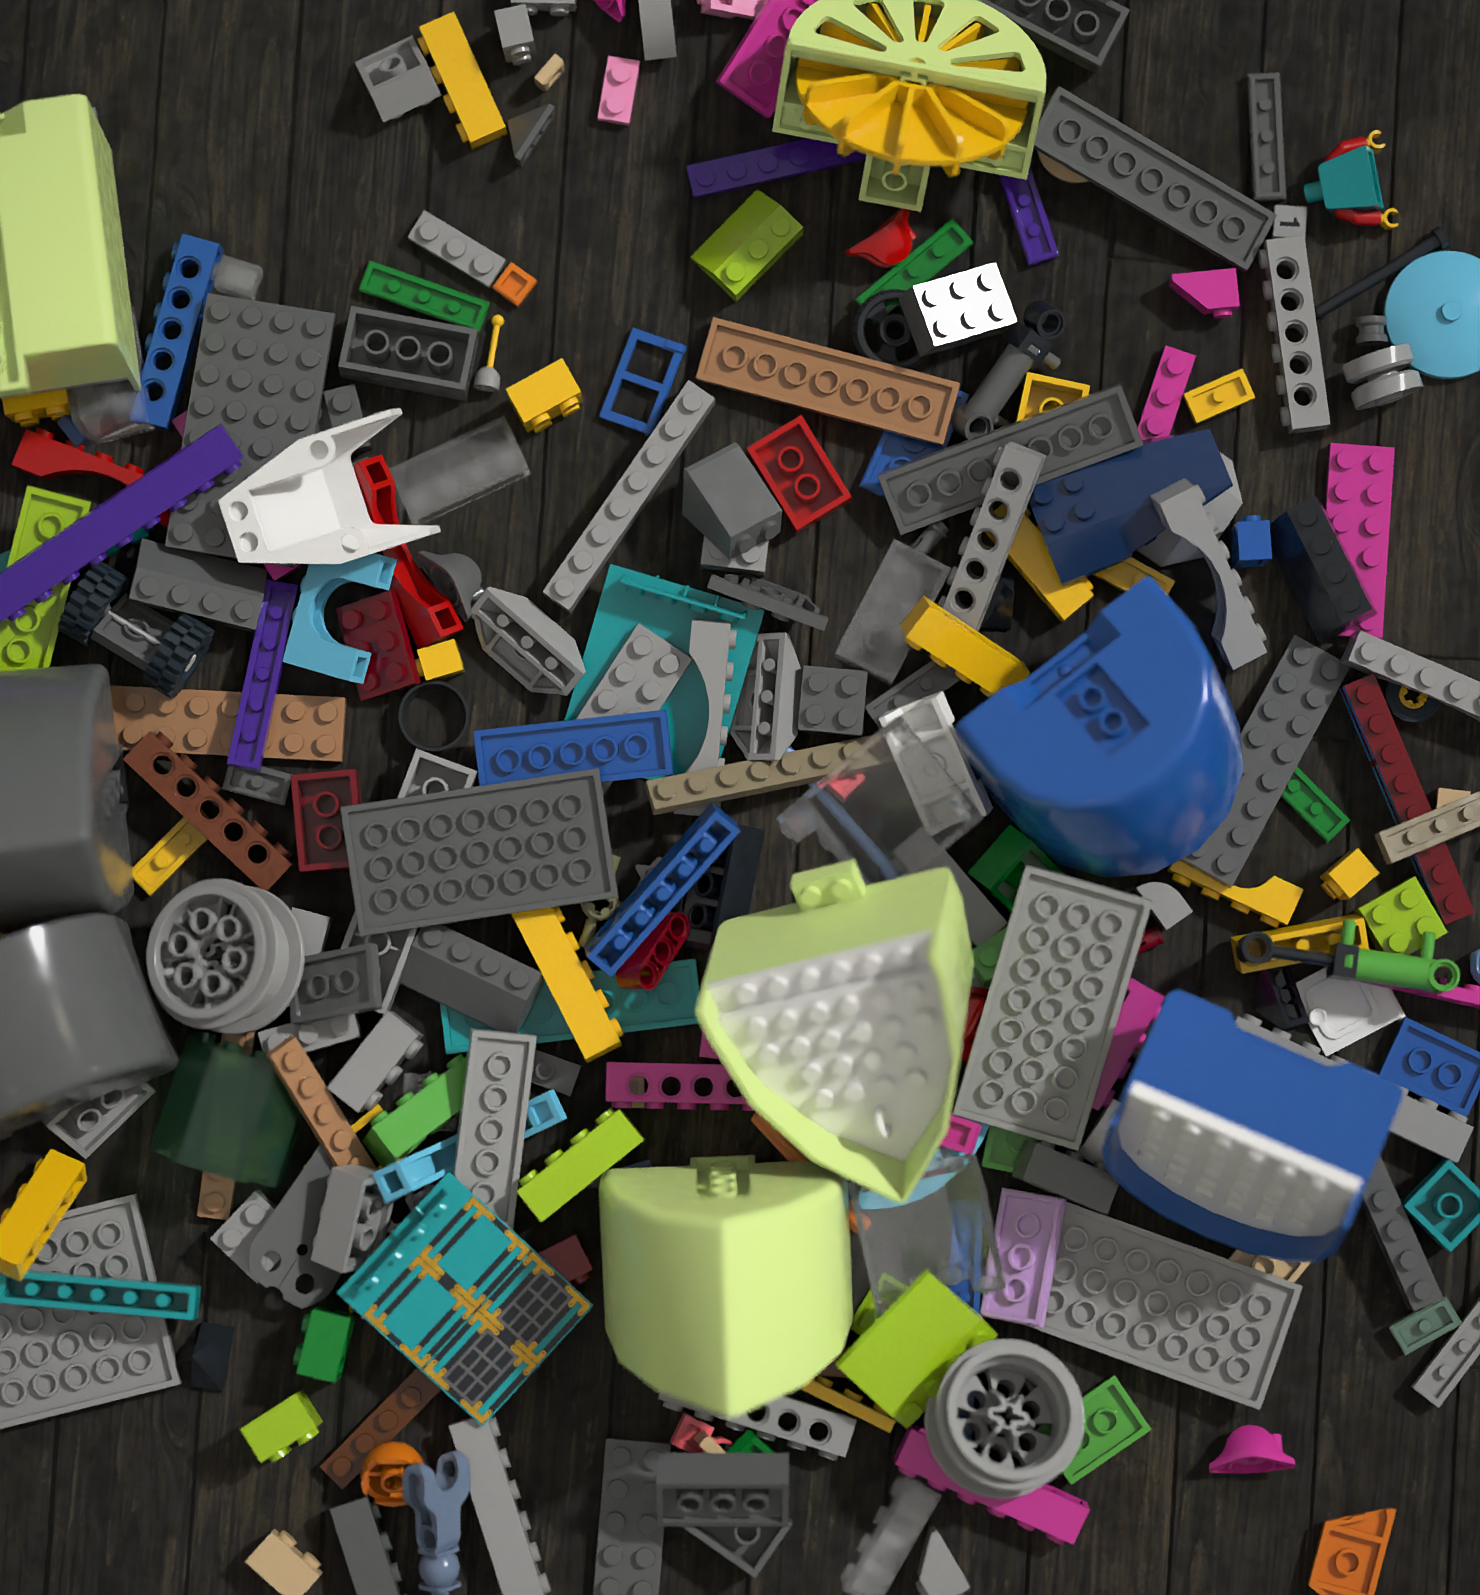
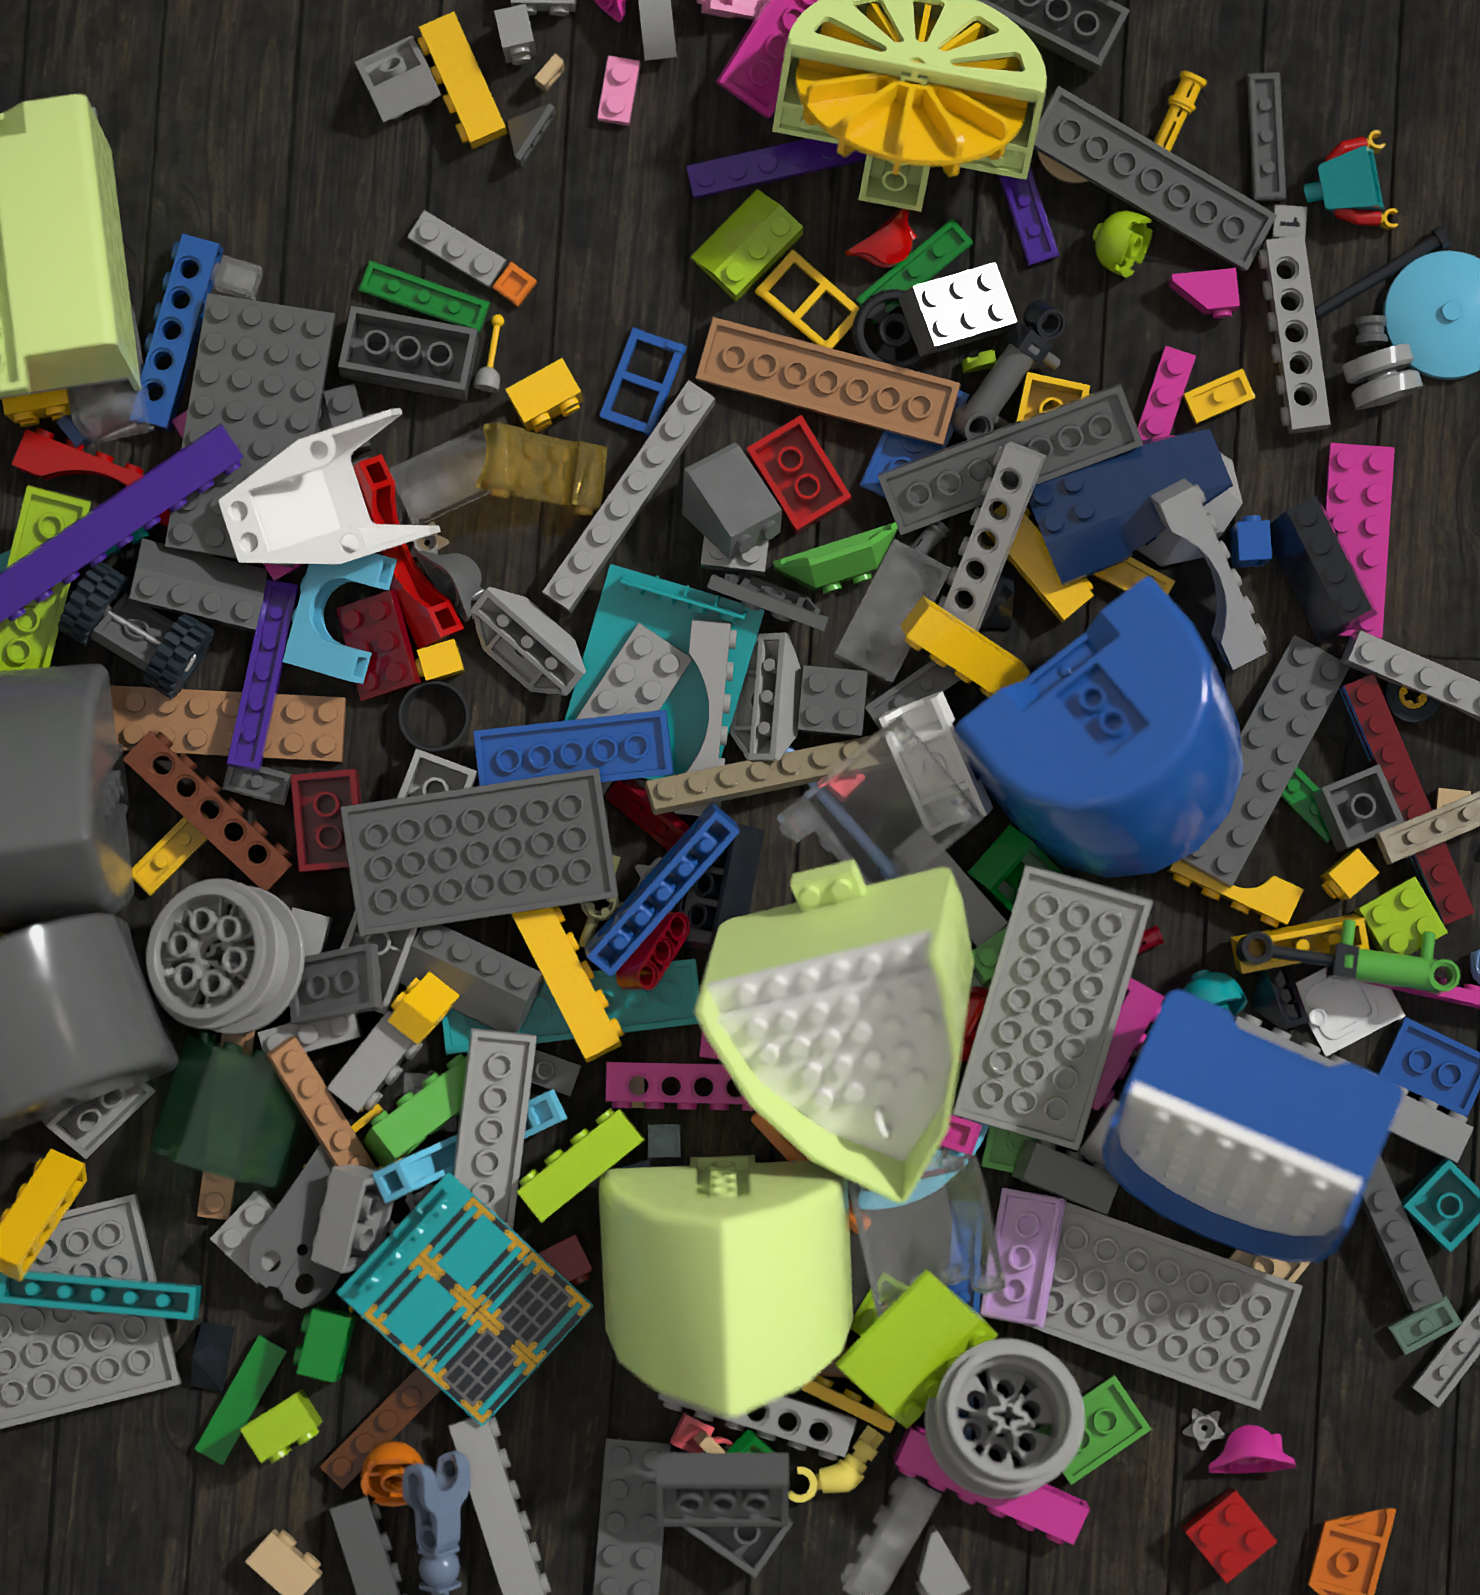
(241, 1399): none -> green tile
(422, 1007): none -> yellow brick
(436, 543): none -> light grey plate
(543, 468): none -> clear yellow piece
(634, 803): none -> dark red plate
(664, 1140): none -> clear light blue plate
(795, 318): none -> yellow window
(839, 561): none -> bright green wedge
(844, 1474): none -> light yellow piece
(984, 361): none -> lime tile
(1122, 241): none -> lime cylinder
(1167, 904): light grey brick -> none
(1180, 105): none -> yellow pin
(1212, 1432): none -> light grey plate
(1217, 989): none -> teal cylinder
(1229, 1534): none -> red brick
(1357, 808): none -> dark grey brick

